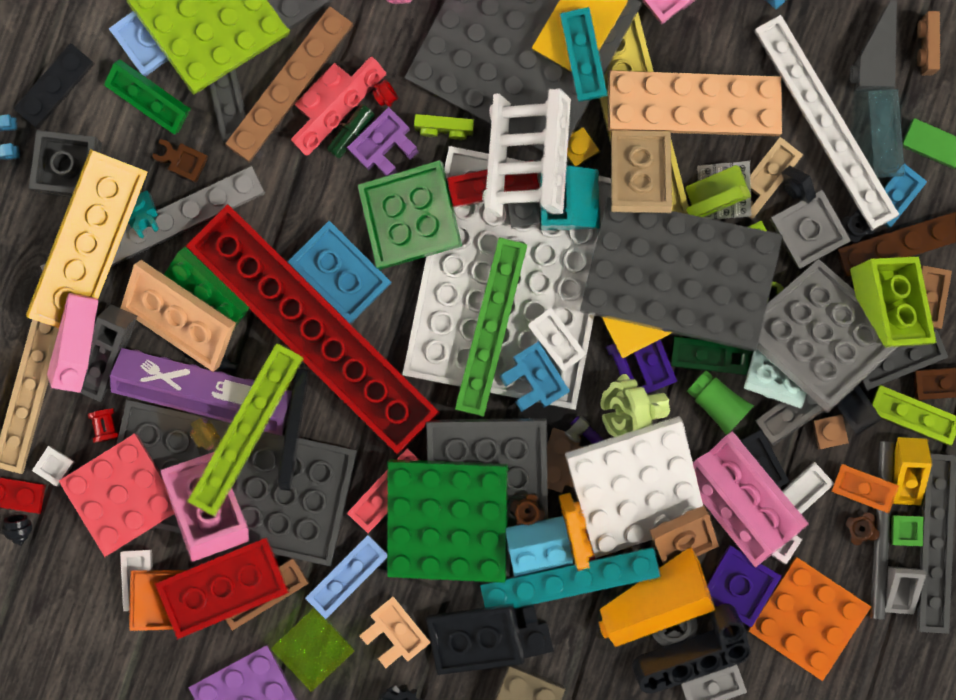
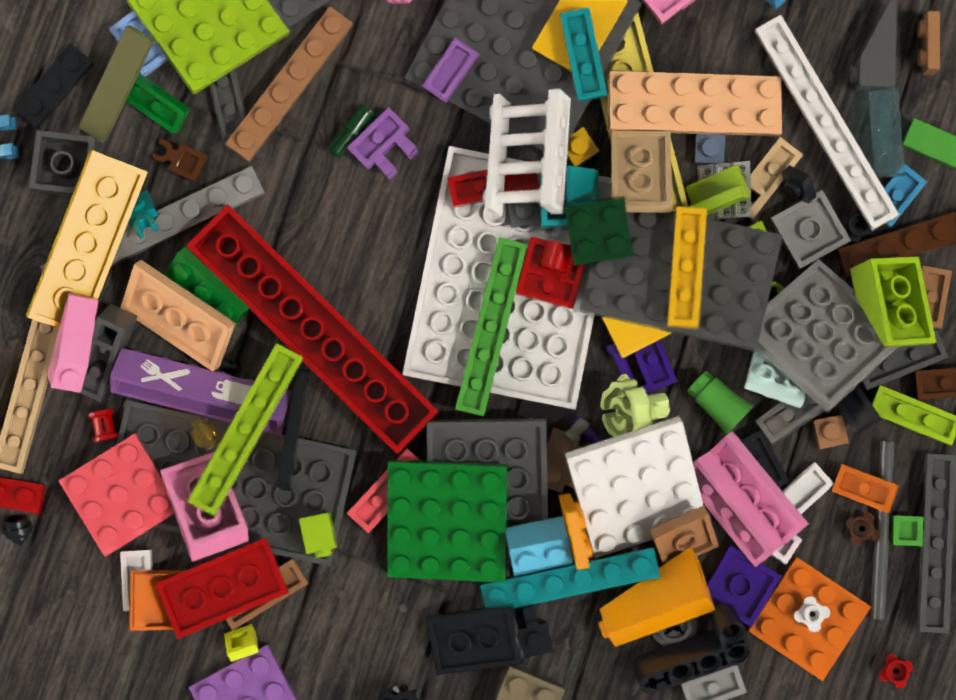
(53, 465): white plate -> none
(116, 83): none -> olive tile
(241, 642): none -> neon yellow plate
(313, 649): clear neon green plate -> none
(318, 534): none -> lime brick
(332, 100): coral bracket -> none
(339, 272): dark azure plate -> none
(346, 576): light blue plate -> none
(385, 93): red plate -> none
(399, 628): light nougat plate -> none
(409, 215): green plate -> none
(432, 125): lime plate -> none
(450, 70): none -> medium lavender tile
(535, 513): reddish brown plate -> none
(540, 374): dark azure plate -> none
(550, 273): none -> red plate
(556, 339): white plate -> none
(598, 230): none -> dark green plate
(687, 267): none -> yellow plate
(709, 149): none -> sand blue plate
(709, 356): dark green plate -> none
(809, 605): none -> white plate
(903, 589): light grey slope -> none
(904, 669): none -> red plate
(911, 470): yellow slope -> none

